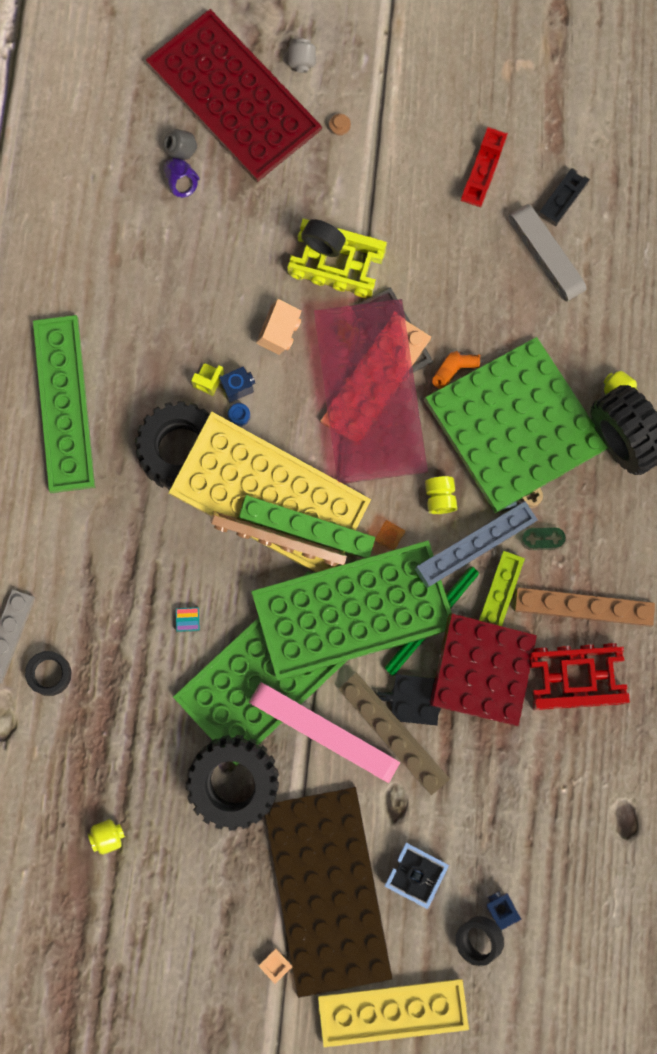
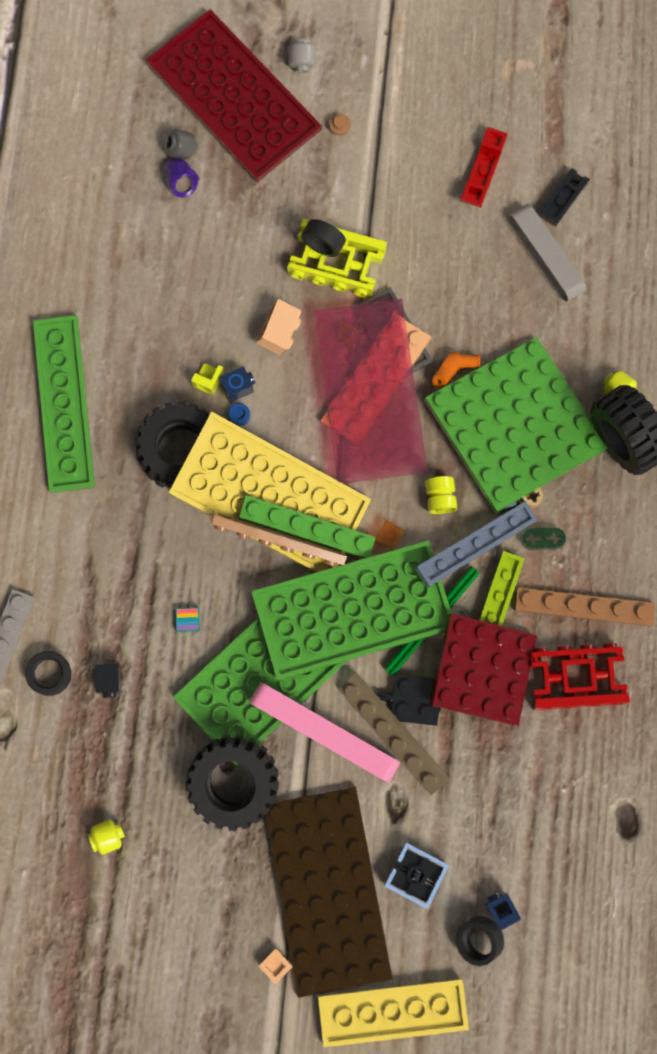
(108, 680): none -> black brick

